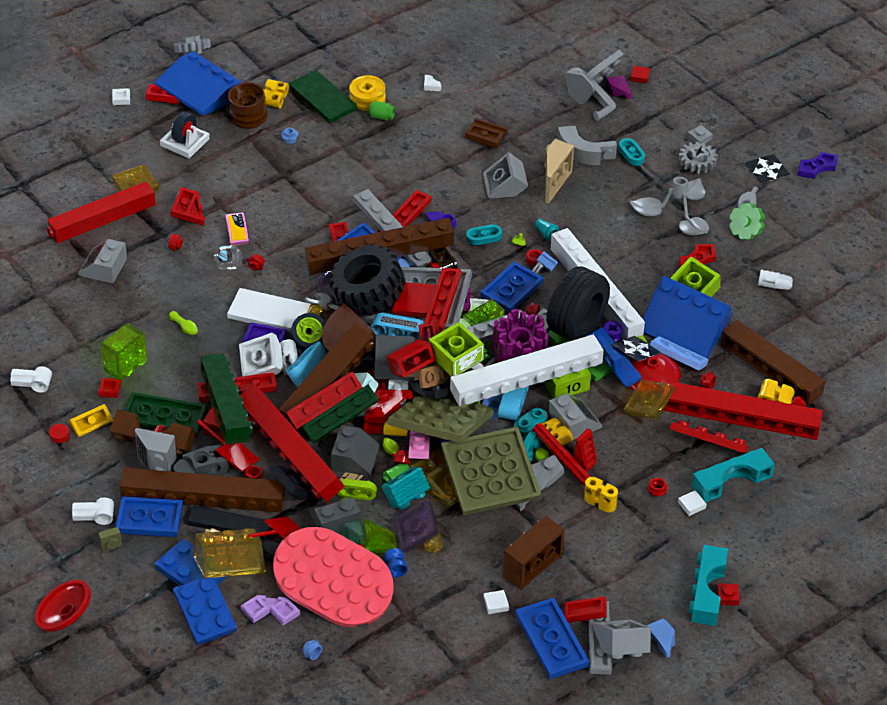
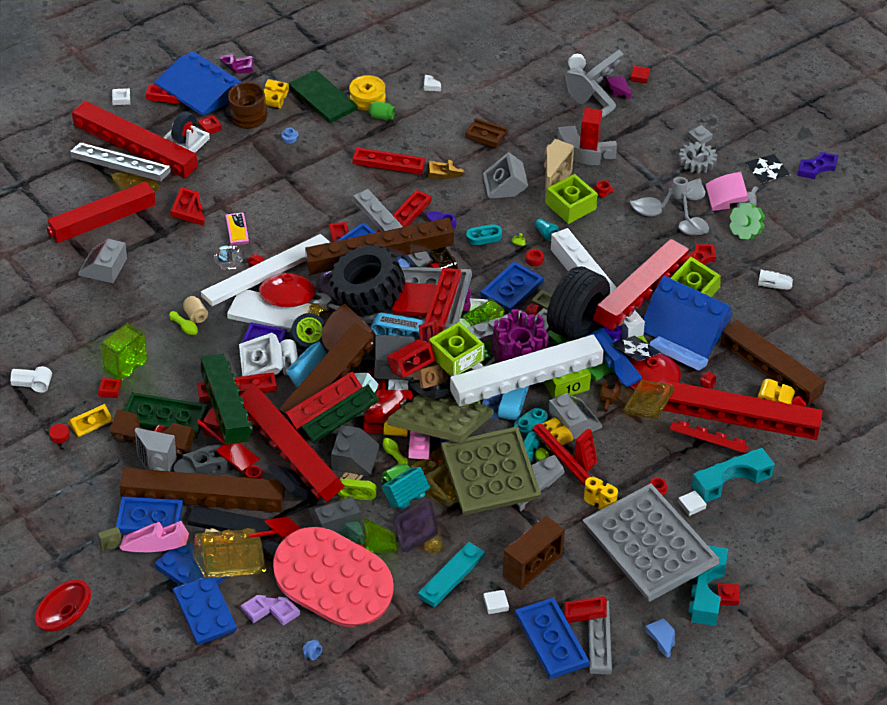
(100, 511): white piece -> none
(120, 161): none -> light grey plate
(134, 139): none -> red brick
(155, 538): none -> bright pink slope
(175, 242): red plate -> none
(192, 44): light grey gear -> none
(195, 309): none -> tan brick
(210, 124): none -> red plate
(239, 65): none -> magenta slope
(259, 272): none -> white tile
(287, 290): none -> red dish
(389, 161): none -> red plate
(395, 562): blue wheel -> none
(401, 457): red plate -> none
(442, 170): none -> pearl gold slope
(451, 574): none -> teal plate
(542, 299): none -> olive plate
(545, 261): medium blue piece -> none
(571, 198): none -> lime brick
(577, 61): none -> white tile
(590, 129): none -> red brick
(603, 188): none -> red plate
(609, 396): none -> reddish brown hand
(623, 638): light grey slope -> none
(631, 152): teal plate -> none
(640, 285): none -> brick
(650, 542): none -> light grey plate
(726, 190): none -> bright pink slope

